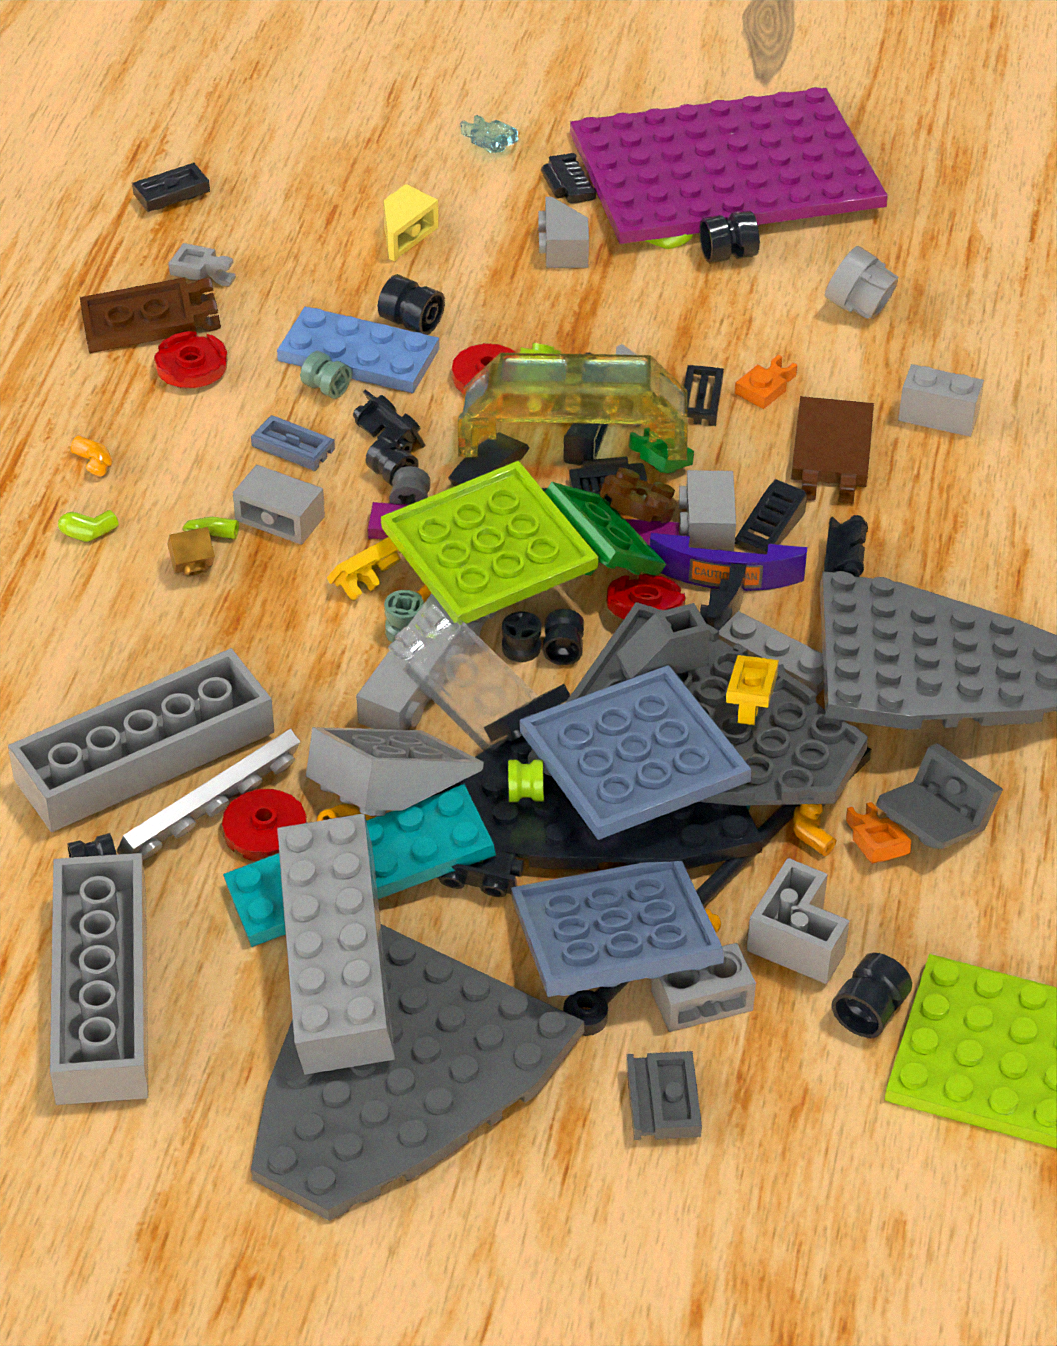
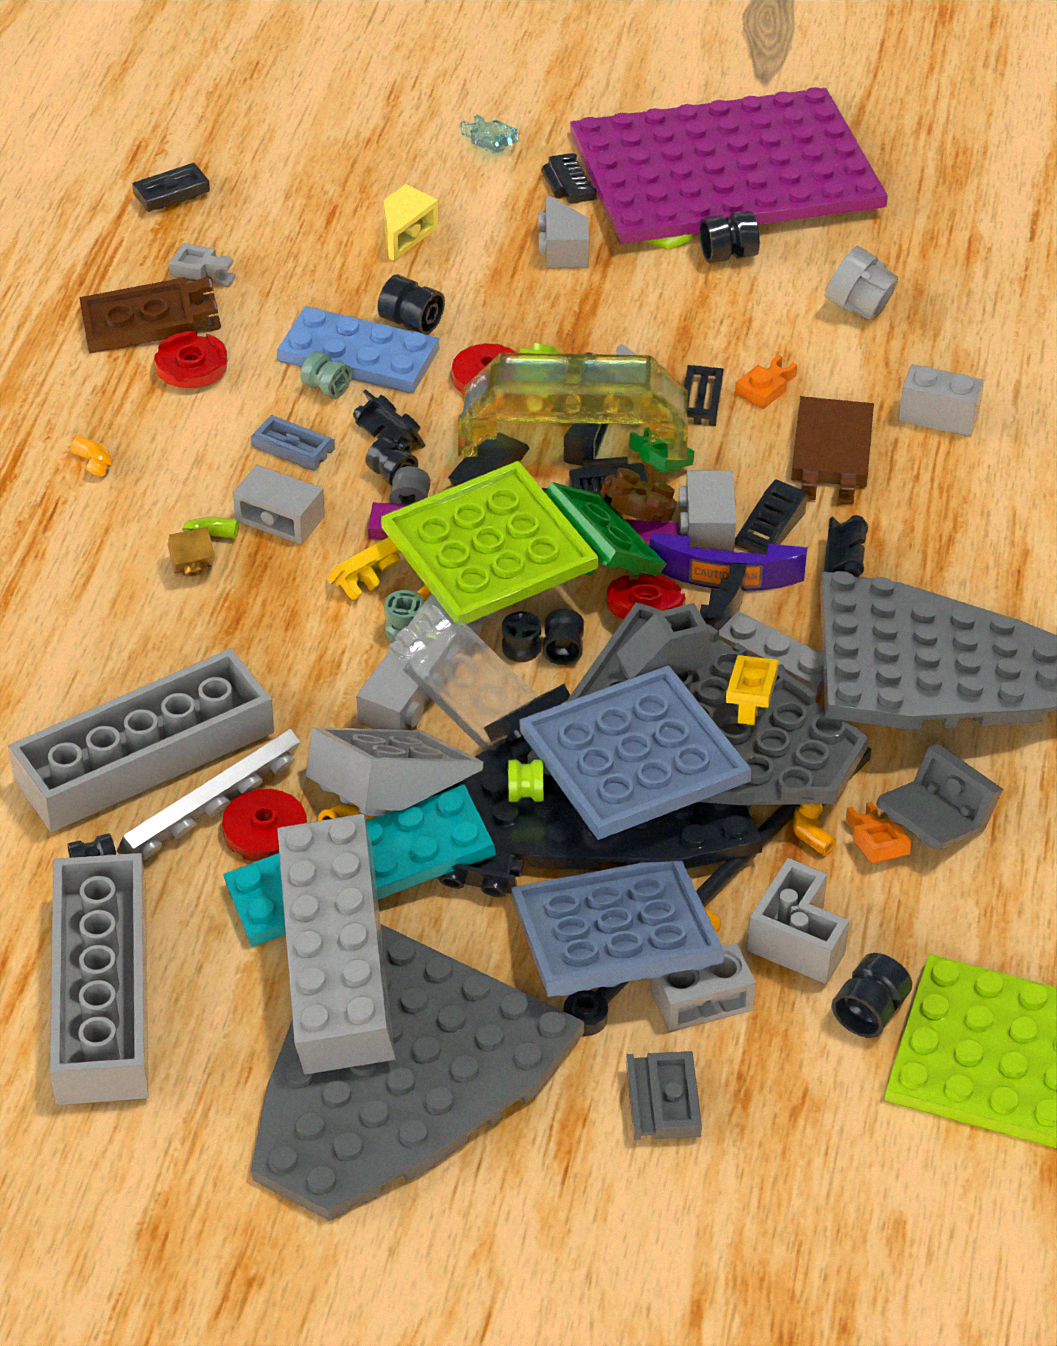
(85, 527): lime arm -> none

